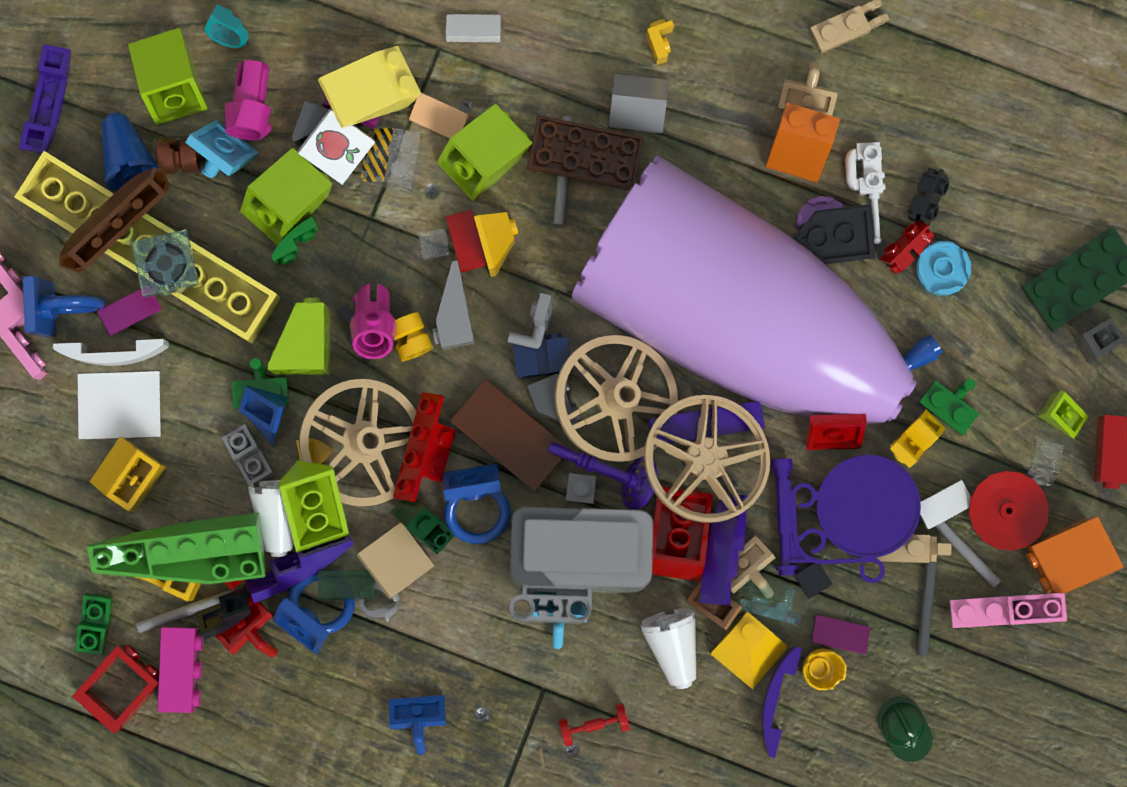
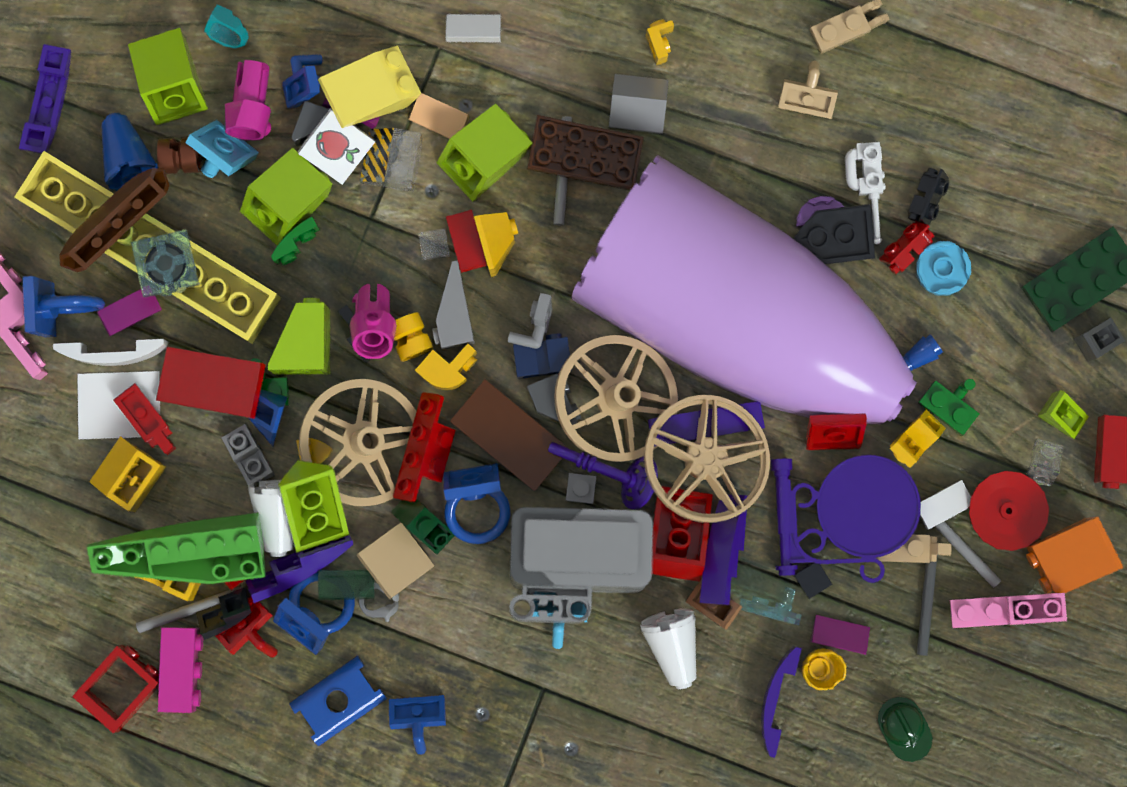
(94, 623): green slope -> none
(145, 418): none -> red hinge
(211, 382): none -> red tile
(303, 82): none -> blue plate
(360, 701): none -> blue piece
(445, 375): none -> yellow brick
(593, 725): red wheel -> none
(749, 649): yellow slope -> none
(750, 563): tan plate -> none
(802, 142): orange slope -> none

